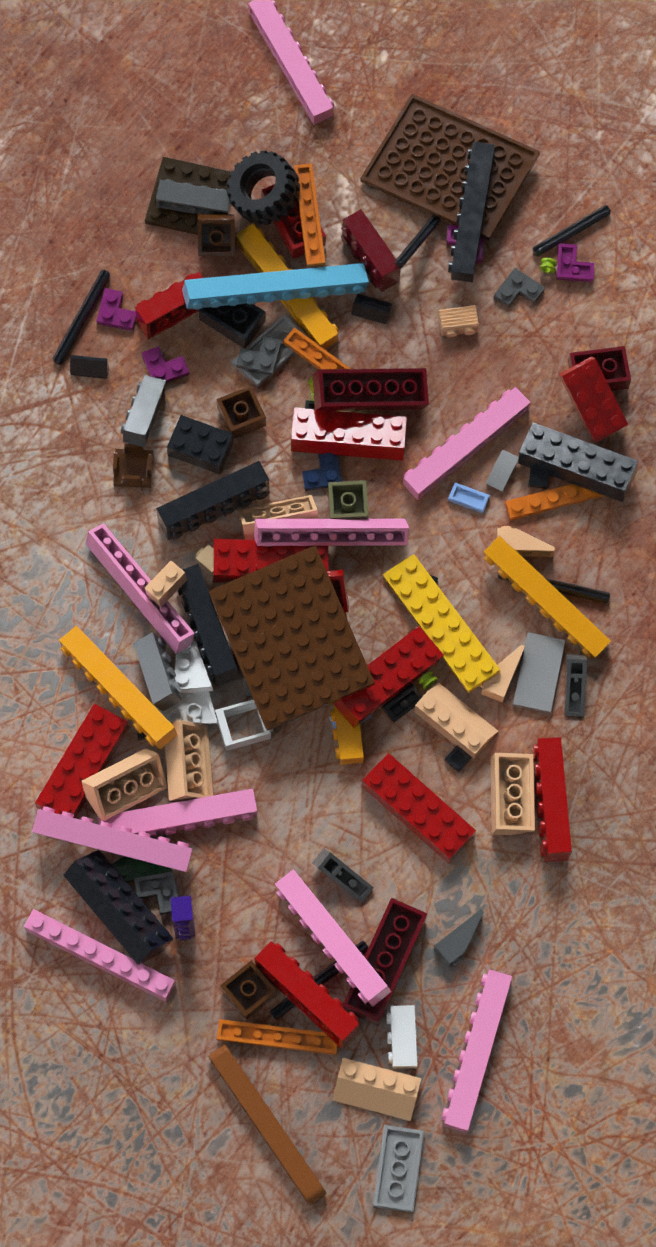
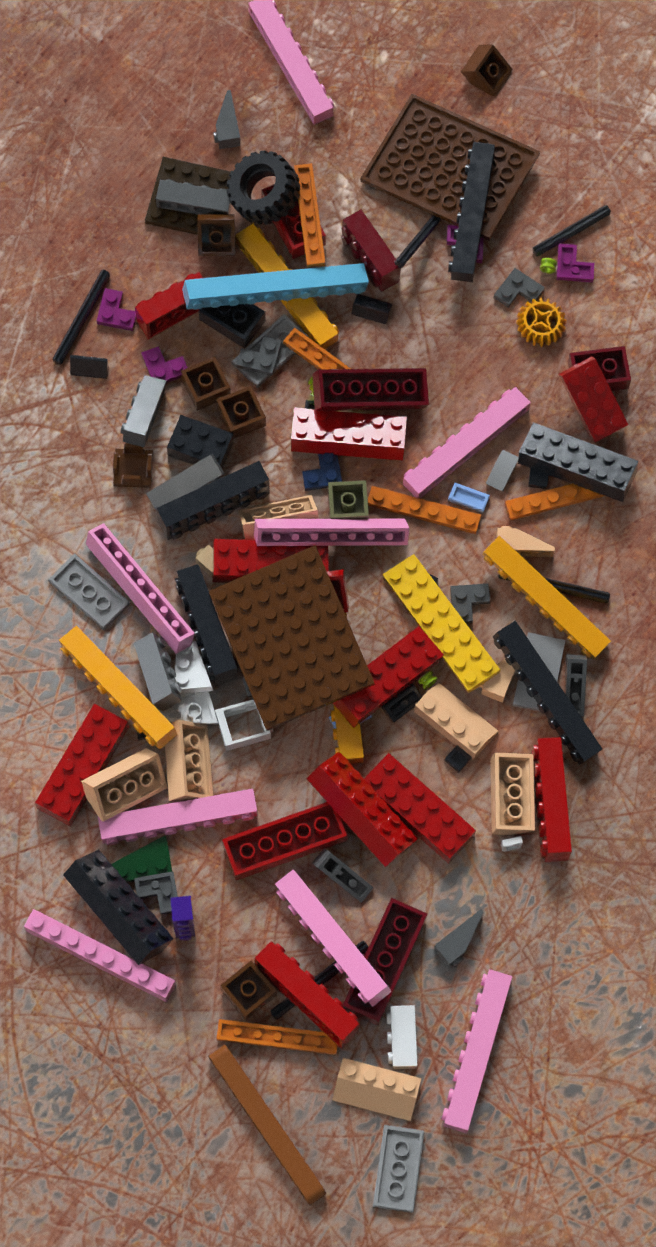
(89, 591): none -> light grey tile
(112, 840): bright pink brick -> none
(165, 583): light nougat brick -> none
(192, 478): none -> dark grey brick
(205, 383): none -> reddish brown brick
(227, 129): none -> dark grey slope
(284, 840): none -> red brick
(362, 808): none -> red brick
(423, 509): none -> orange plate
(458, 321): light nougat brick -> none
(466, 595): none -> dark grey plate
(487, 69): none -> reddish brown slope
(511, 844): none -> white tile
(541, 312): none -> light orange gear
(547, 692): none -> black brick

